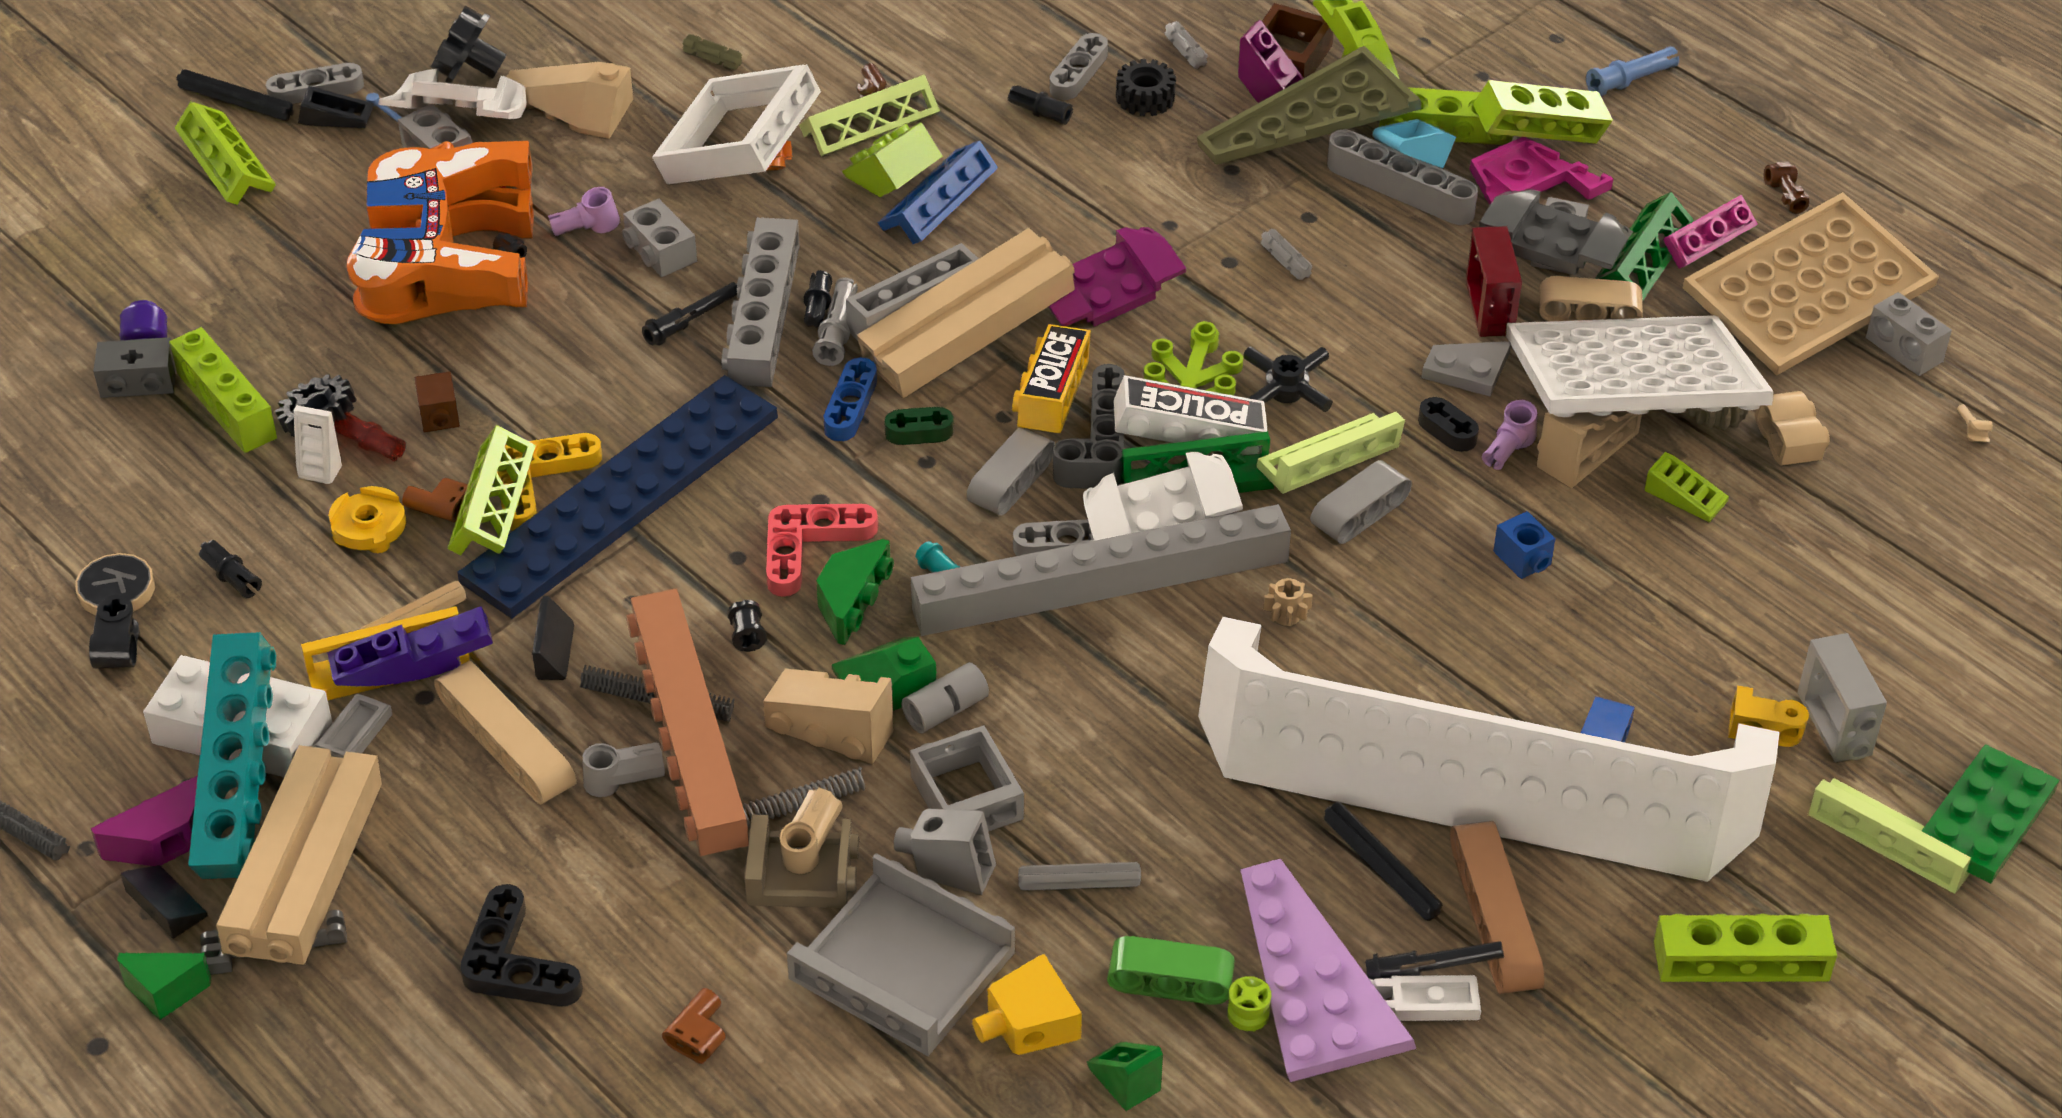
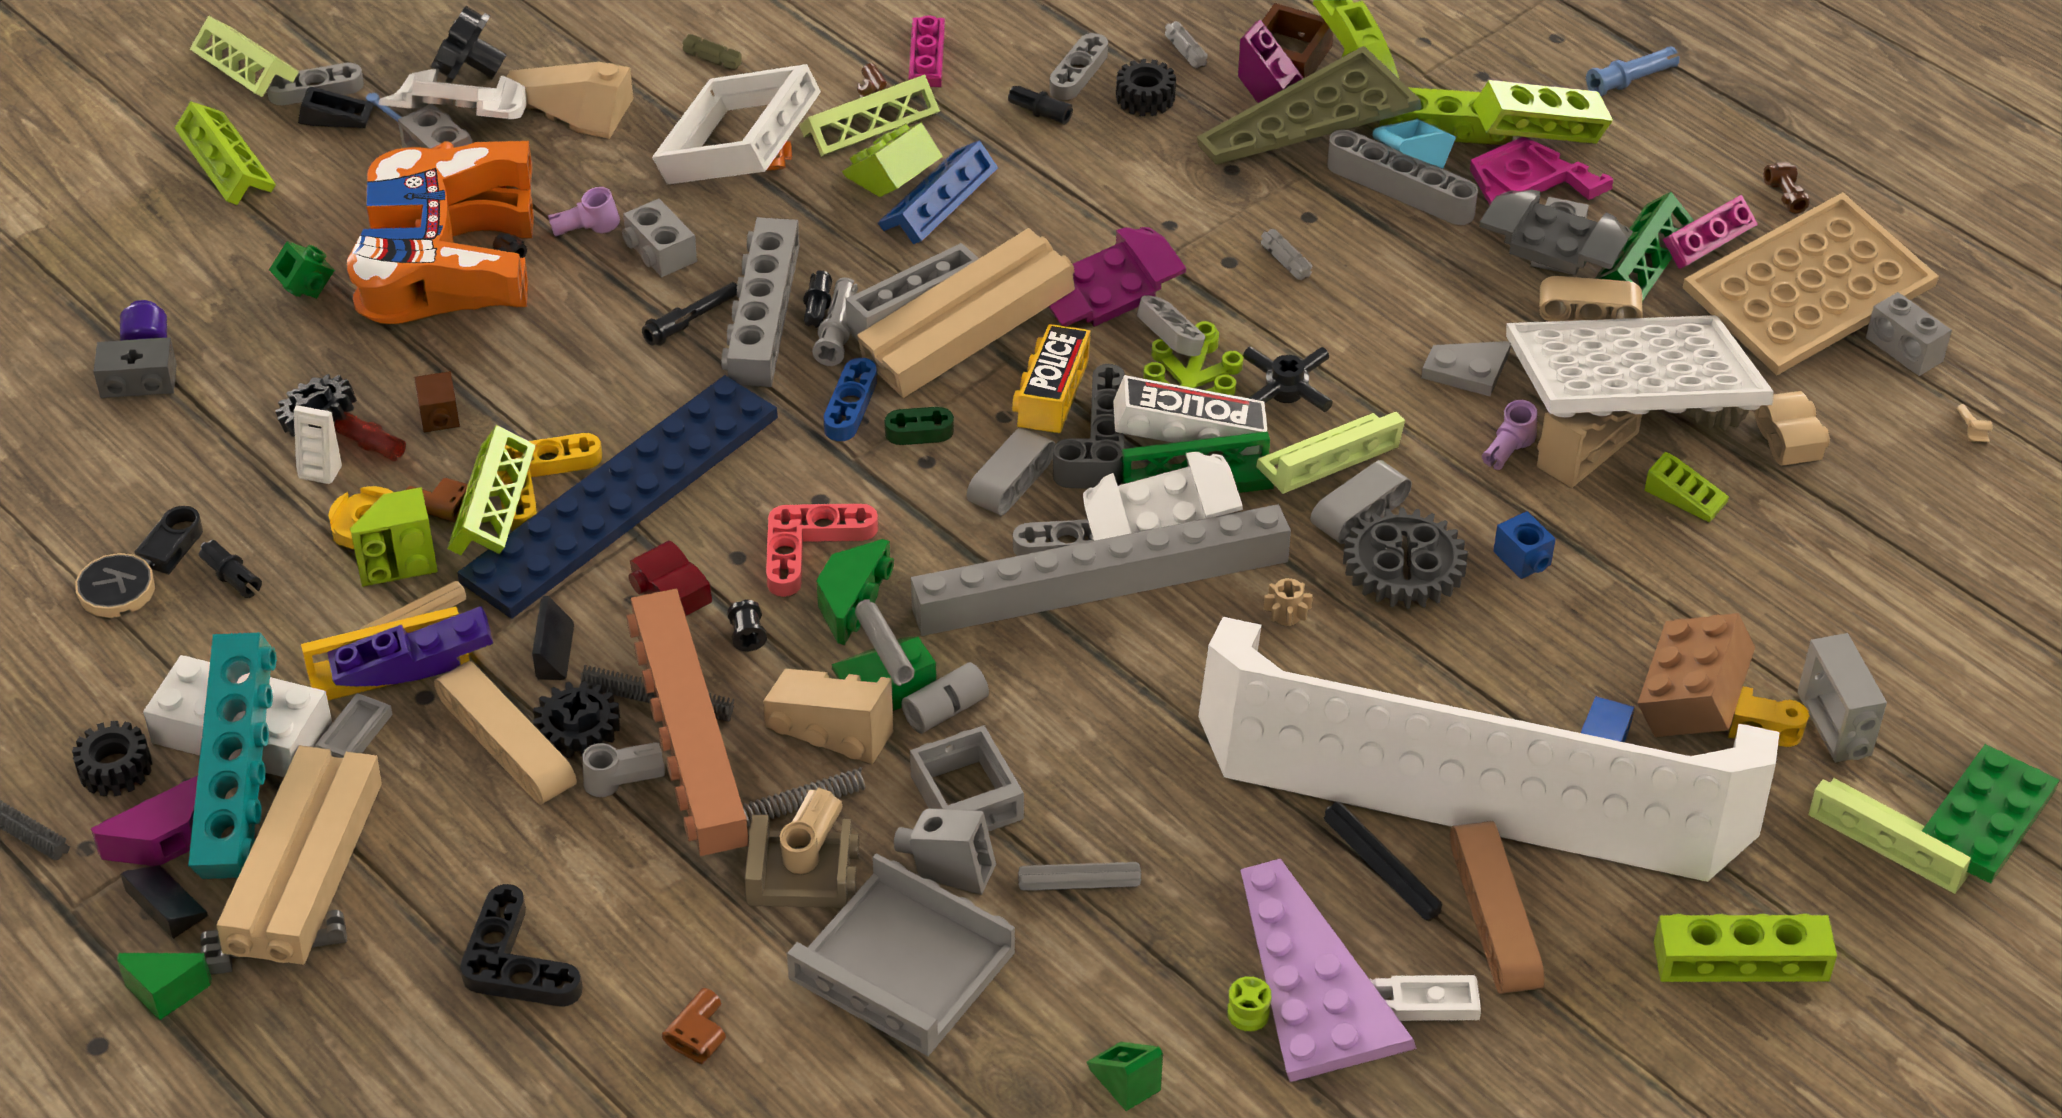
(114, 634): black piece -> none
(116, 774): none -> black tyre
(167, 546): none -> black piece
(223, 390): lime brick -> none
(235, 95): black axle -> none
(240, 48): none -> yellowish green fence
(302, 269): none -> green brick
(394, 539): none -> lime slope
(577, 717): none -> black gear
(669, 569): none -> dark red brick
(884, 642): none -> light grey piece
(927, 49): none -> dark pink tile
(931, 557): teal pin -> none
(1030, 1010): yellow torso -> none
(1170, 325): none -> light grey beam
(1171, 970): bright green beam -> none
(1377, 560): none -> dark grey gear
(1392, 965): black pin -> none
(1448, 424): black beam -> none
(1493, 280): dark red window -> none
(1696, 675): none -> medium nougat brick

